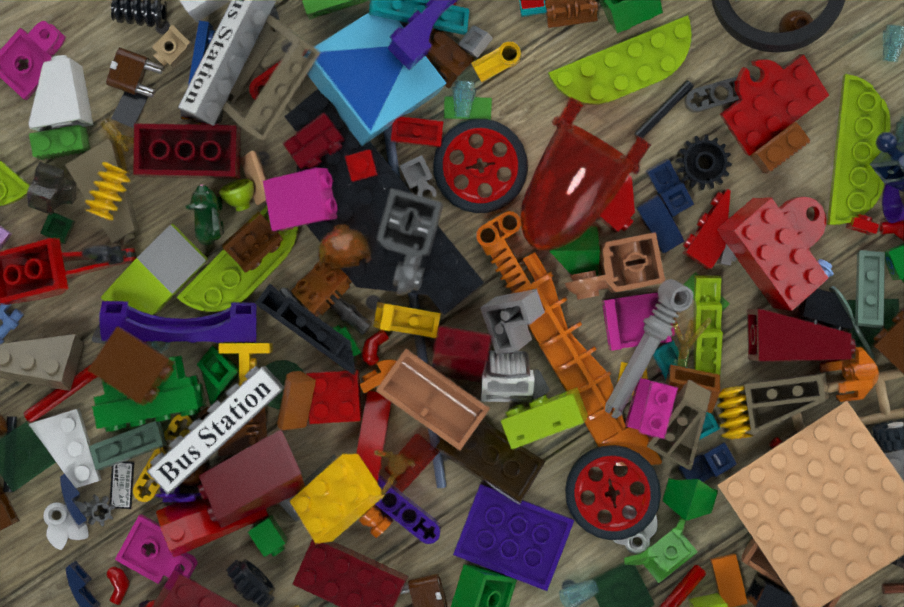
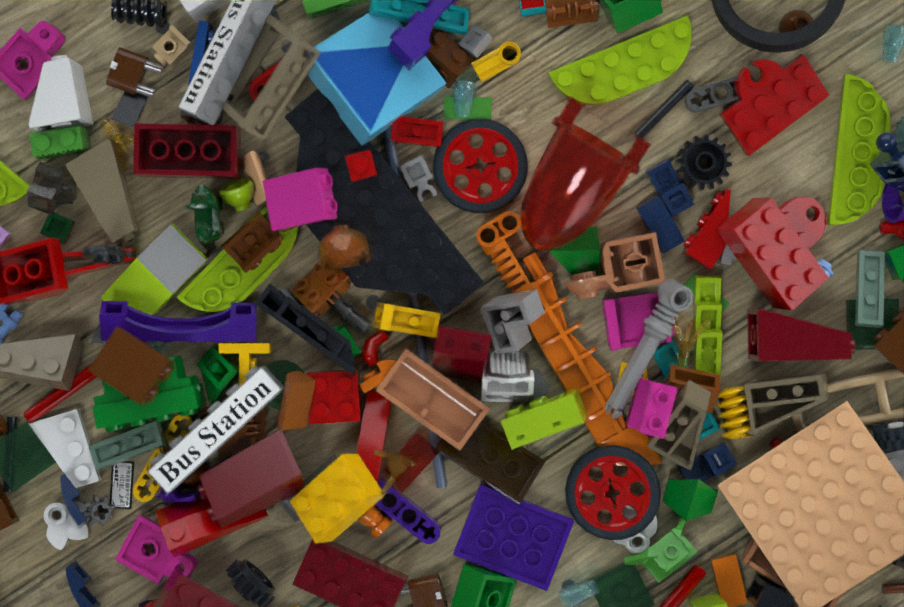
(107, 191): yellow piece -> none
(120, 583): red arm -> none
(268, 536): green brick -> none
(314, 142): dark red brick -> none
(409, 229): dark grey brick -> none
(620, 209): red slope -> none
(780, 148): dark orange brick -> none
(824, 308): black slope -> none
(833, 289): sand green piece -> none
(860, 375): orange piece -> none
(863, 225): red plate -> none

